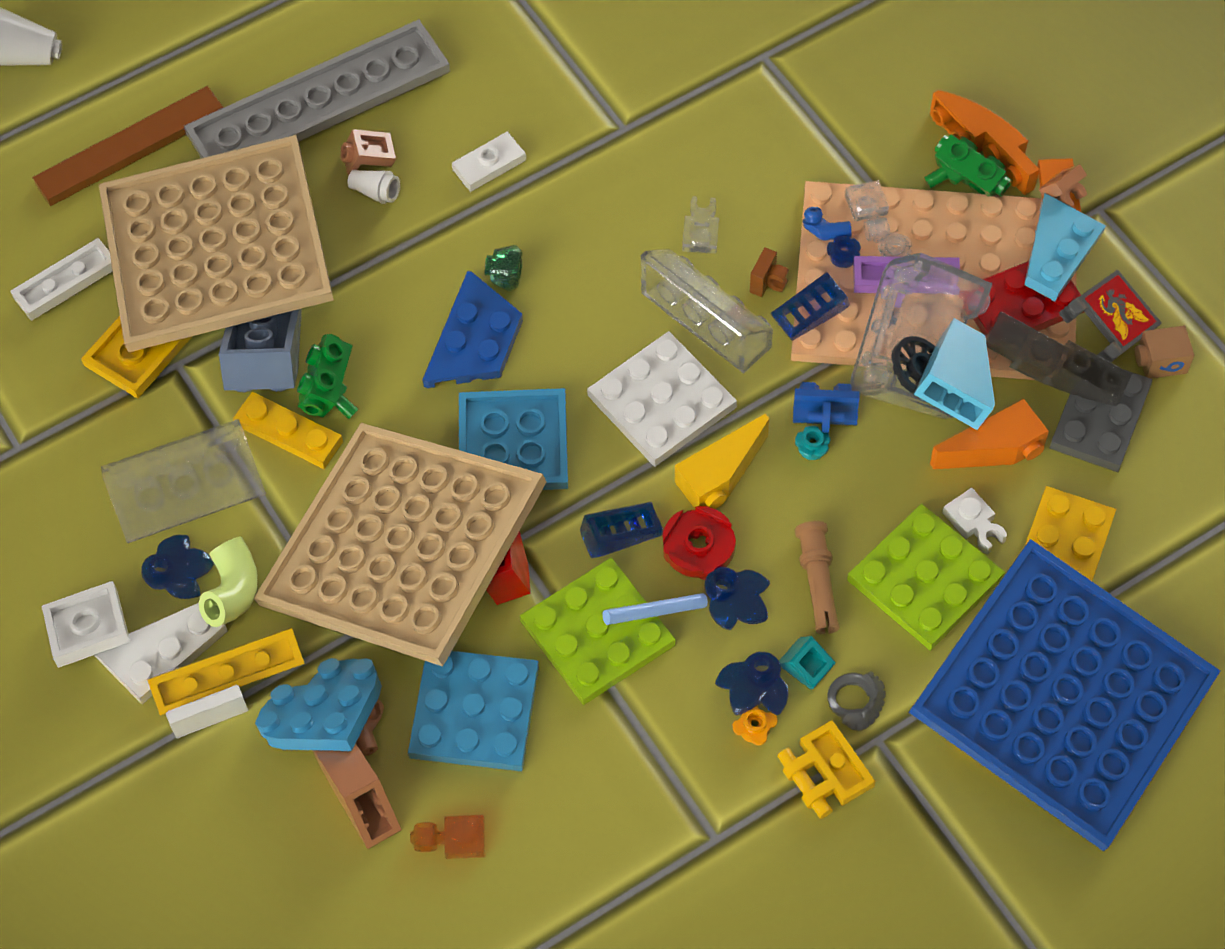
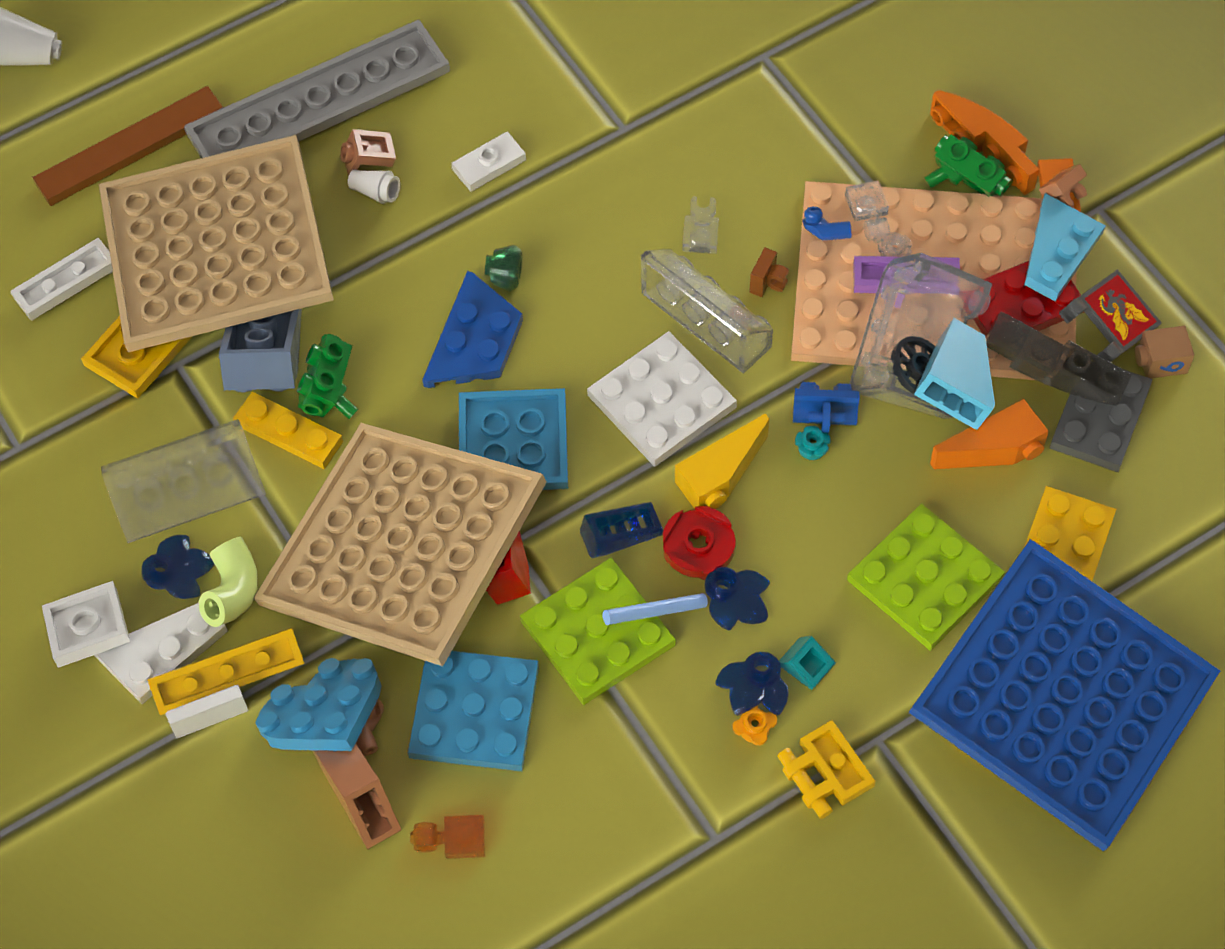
(816, 560): medium nougat pin -> none
(828, 310): clear blue slope -> none
(840, 257): clear blue plate -> none
(858, 718): dark grey piece -> none
(973, 516): white plate -> none

